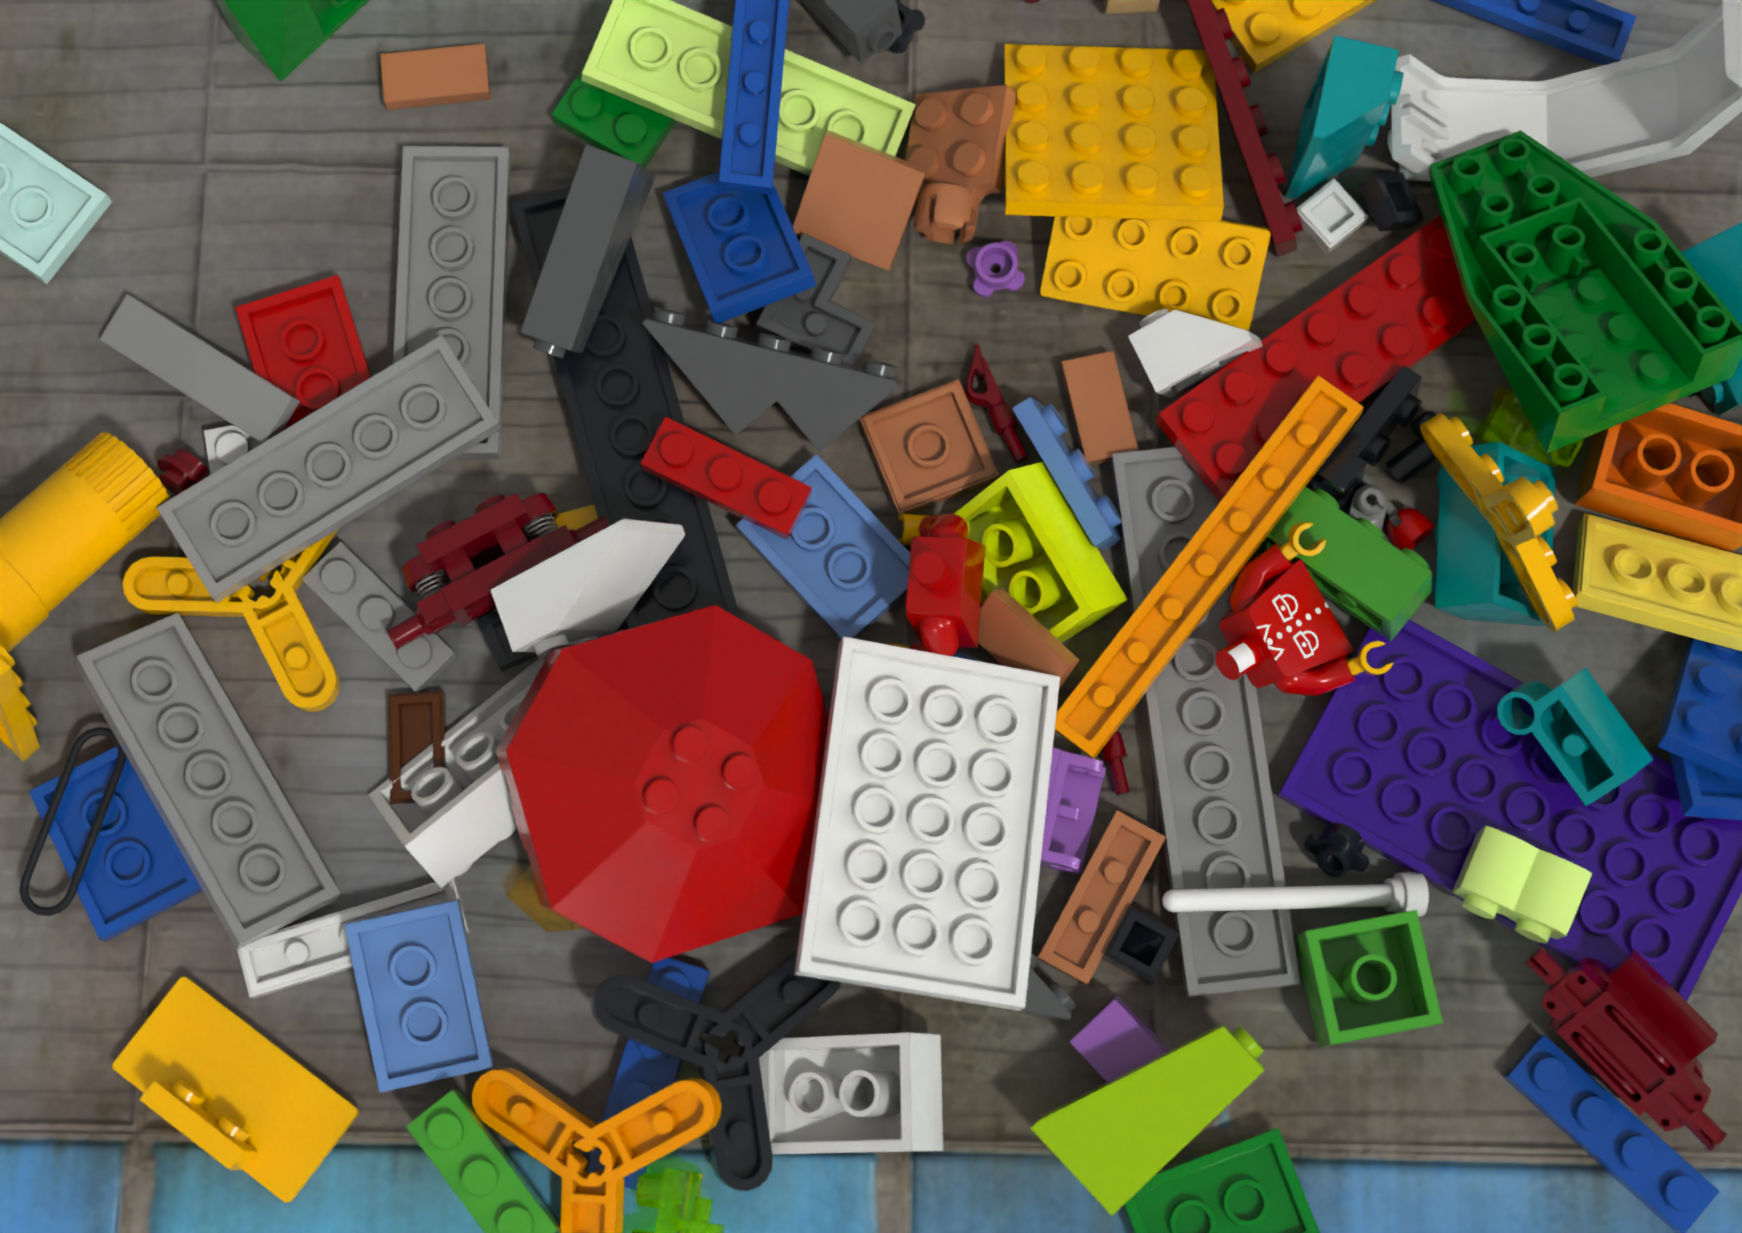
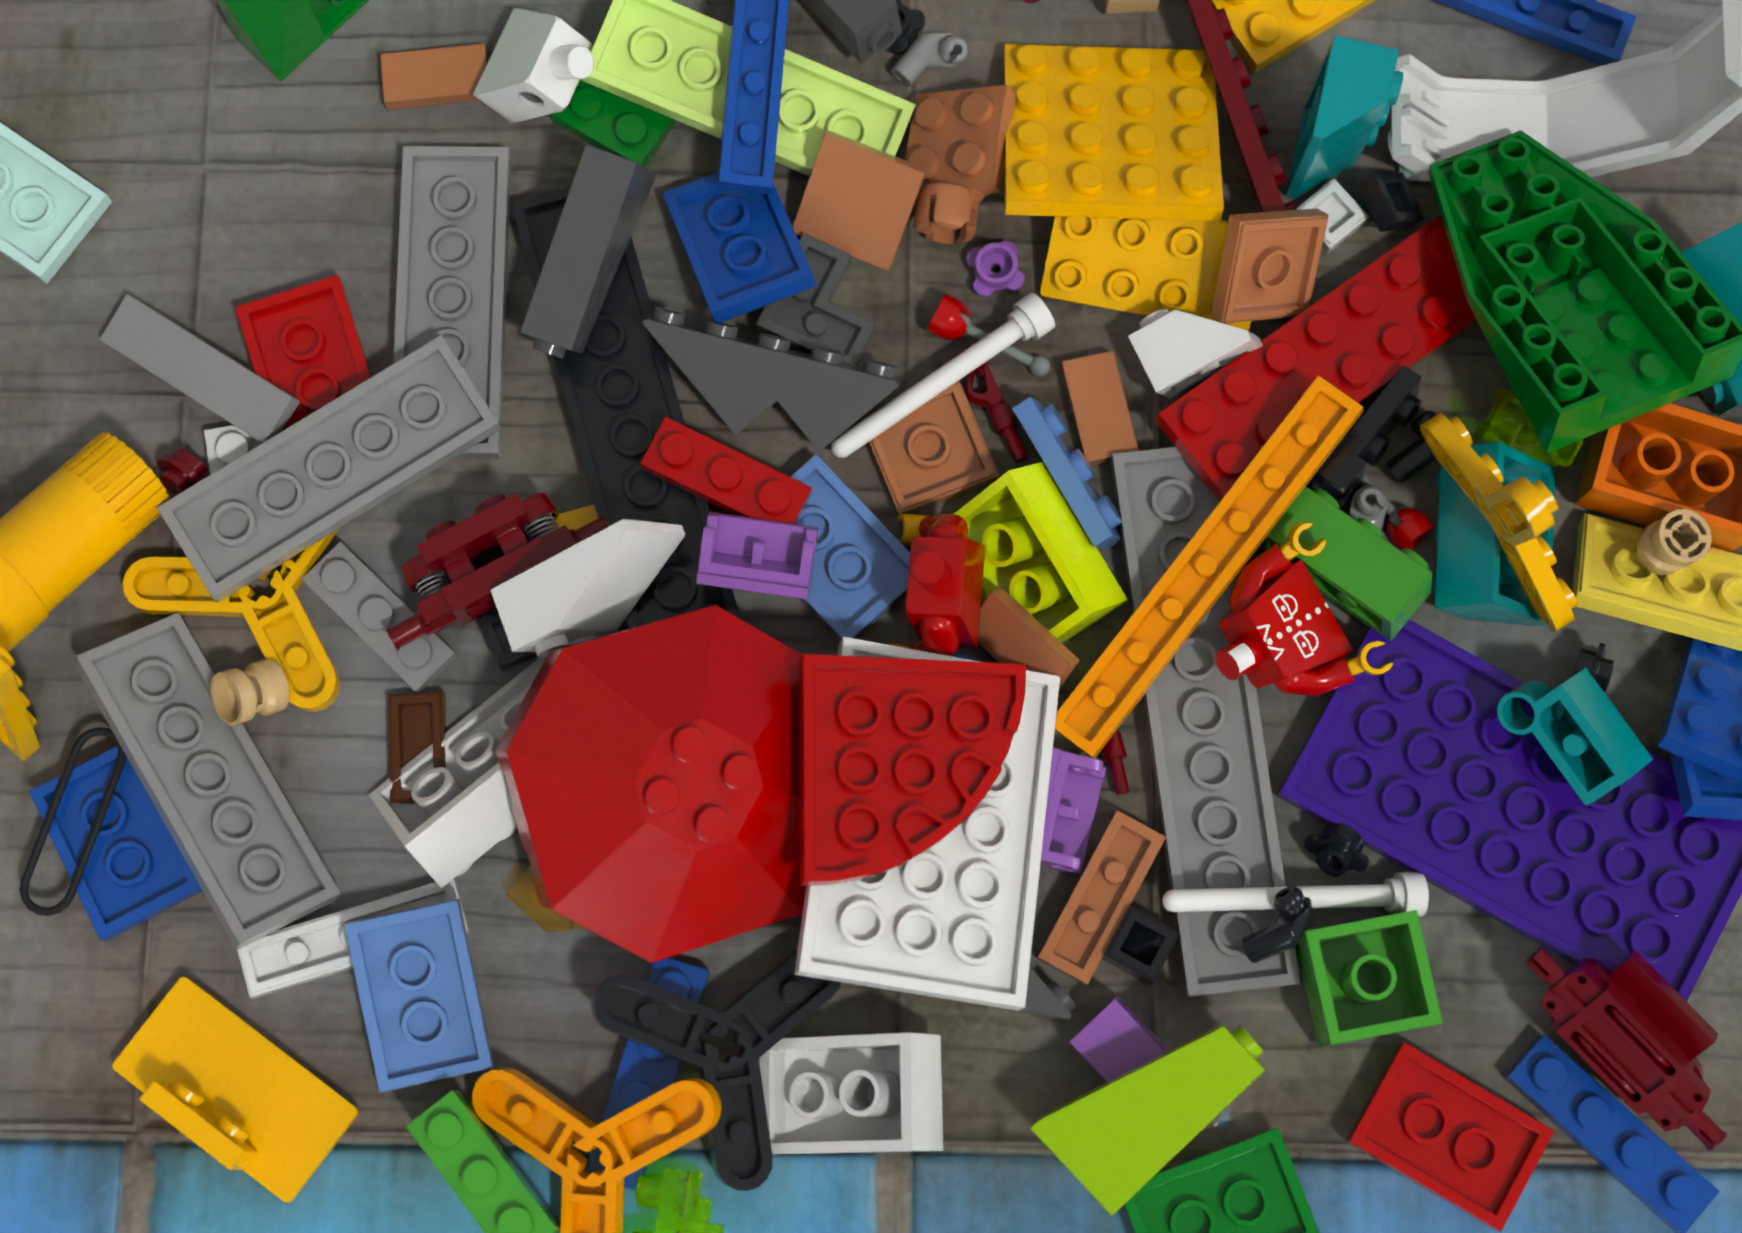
(242, 694): none -> tan wheel
(534, 67): none -> white torso
(757, 555): none -> medium lavender hinge
(895, 756): none -> red plate
(929, 51): none -> light grey arm
(954, 321): none -> hinge
(1026, 321): none -> white piece
(1268, 265): none -> nougat tile
(1286, 931): none -> black arm
(1450, 1136): none -> red plate
(1522, 884): yellowish green brick -> none
(1596, 664): none -> black plate
(1663, 550): none -> tan wheel

